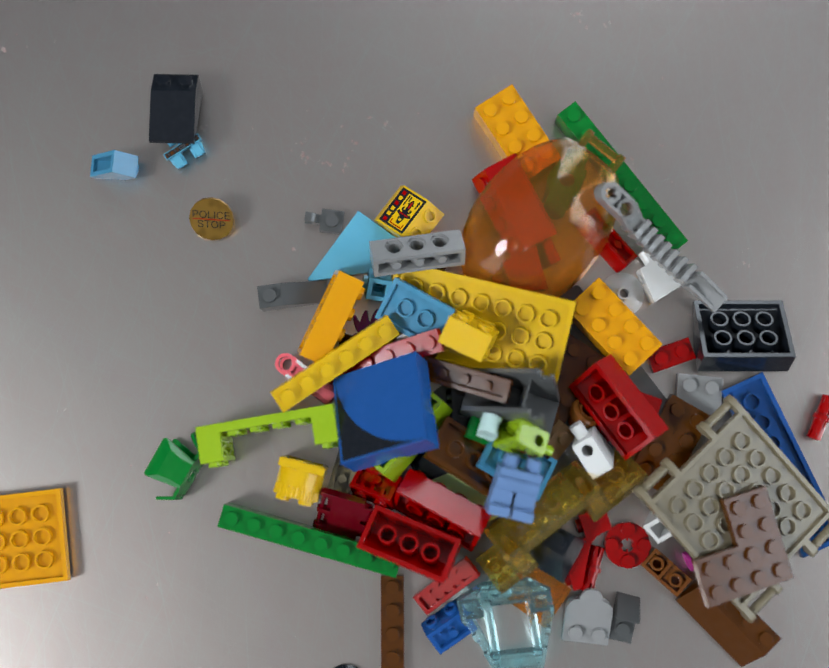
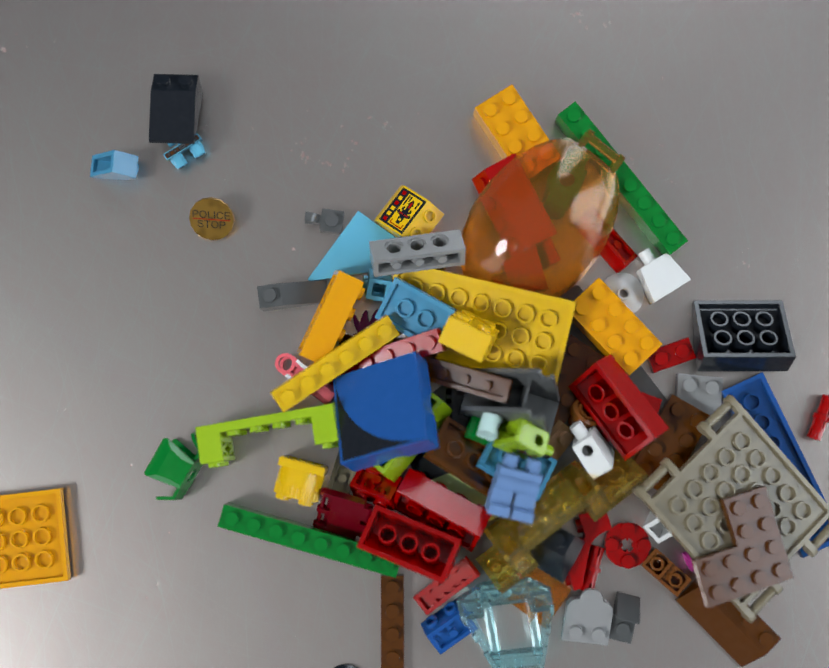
(638, 229): light grey piece -> none

